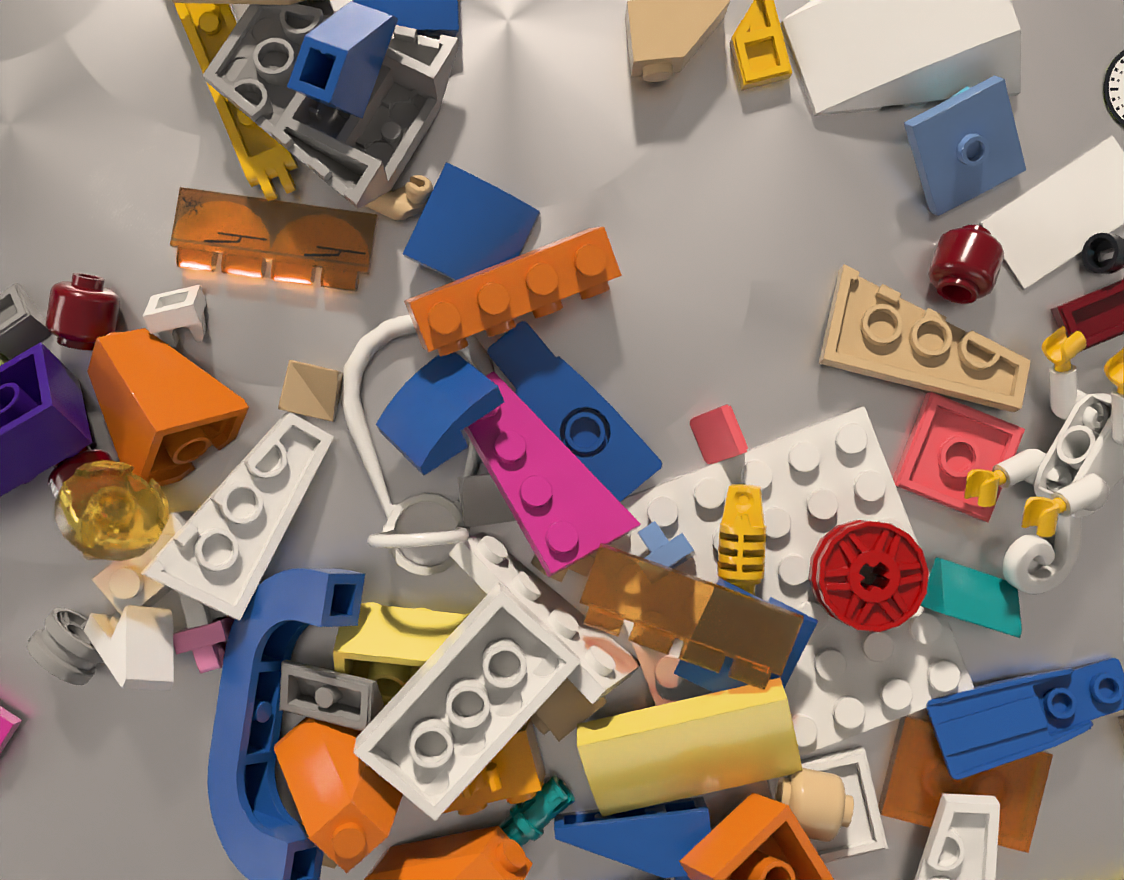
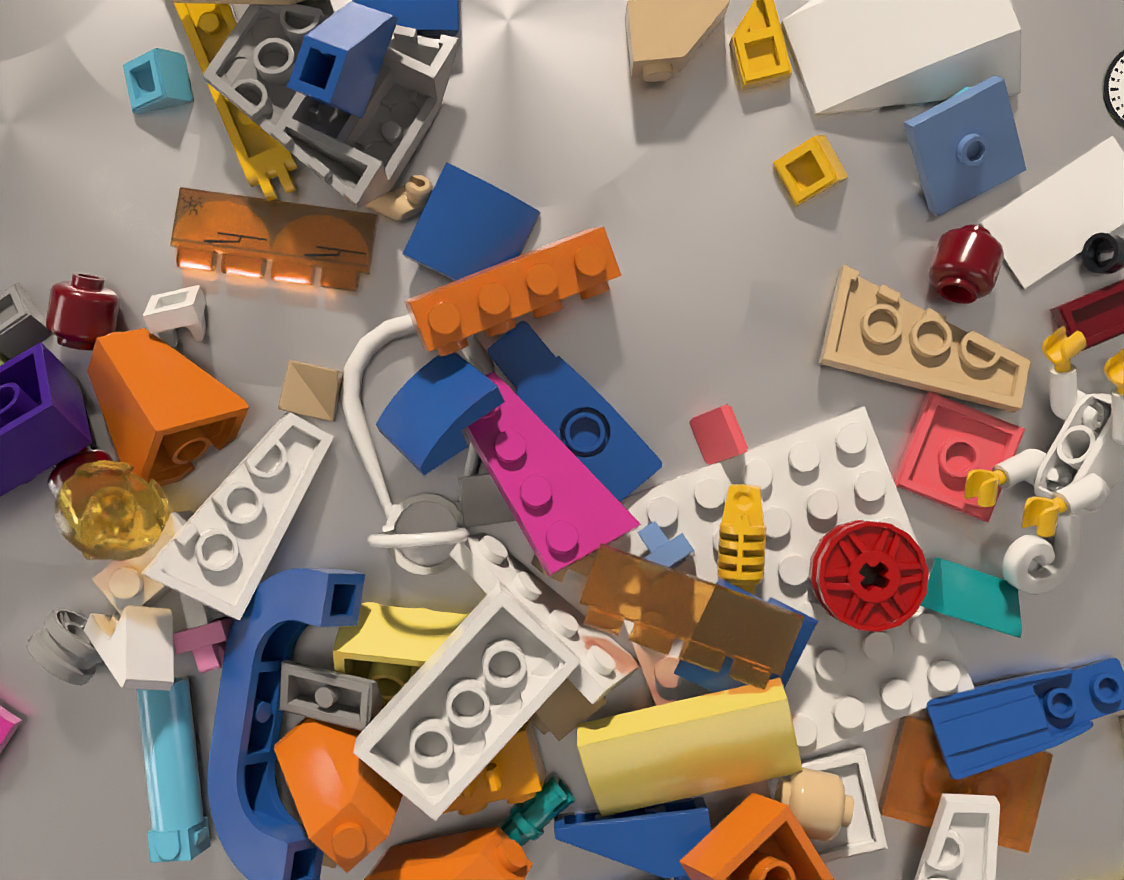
(157, 81): none -> medium azure slope
(172, 774): none -> medium azure piece
(810, 169): none -> yellow slope

